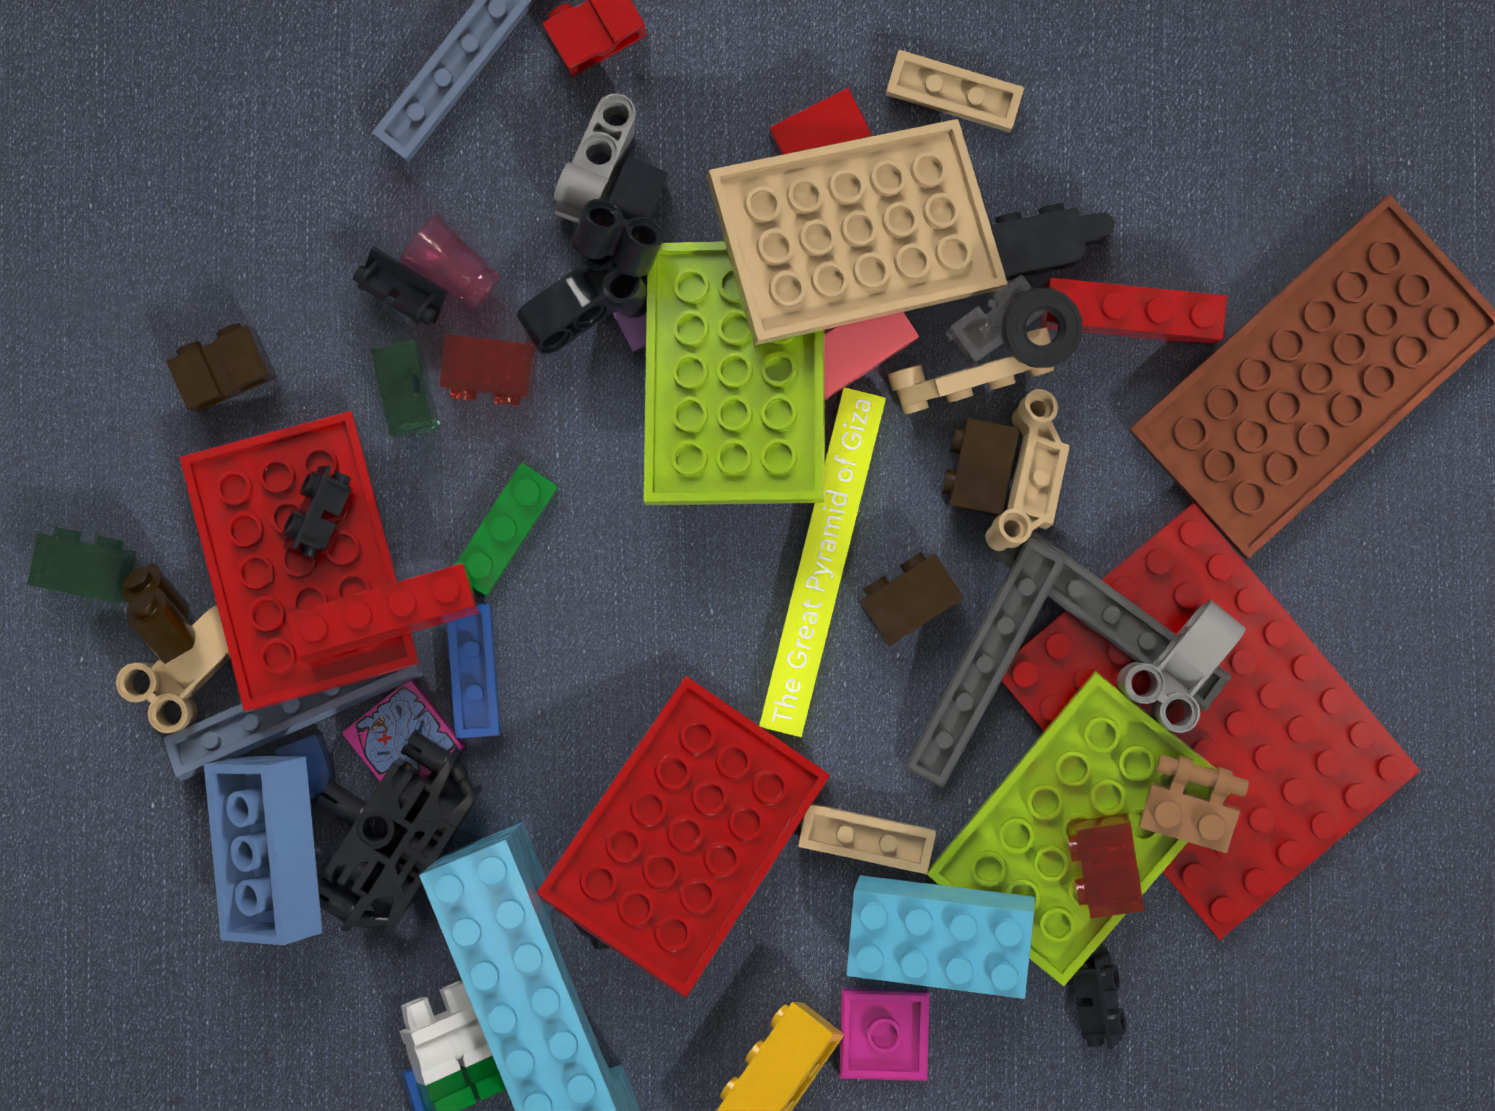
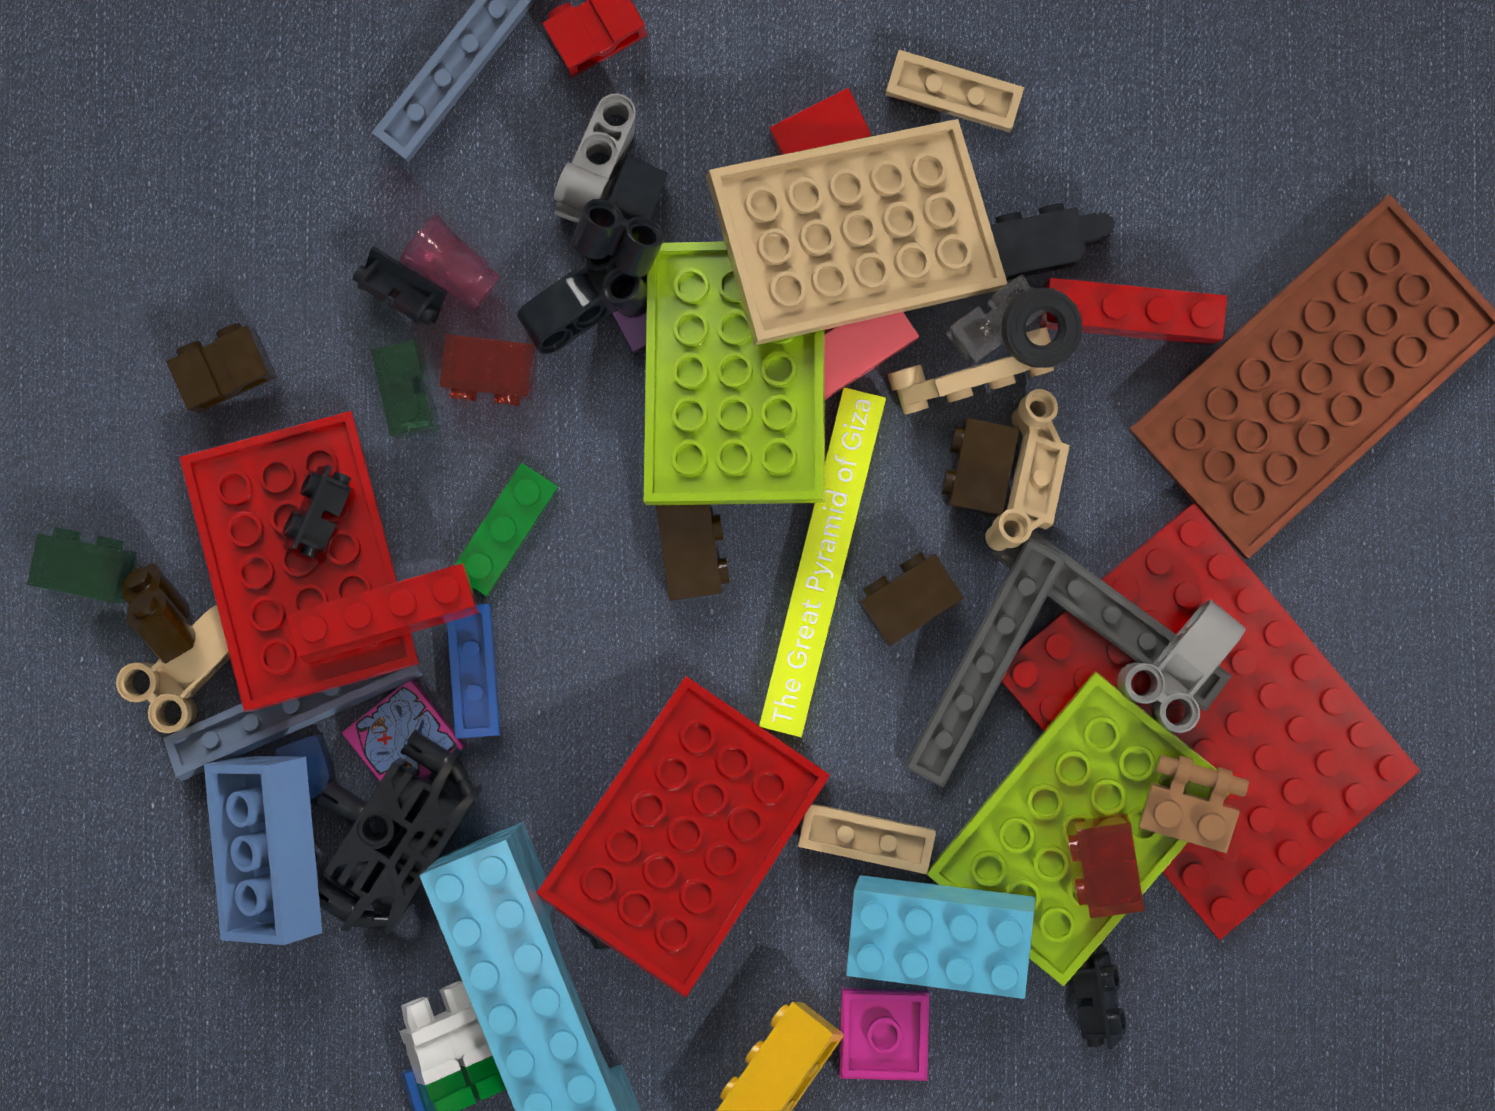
(690, 550): none -> dark brown brick

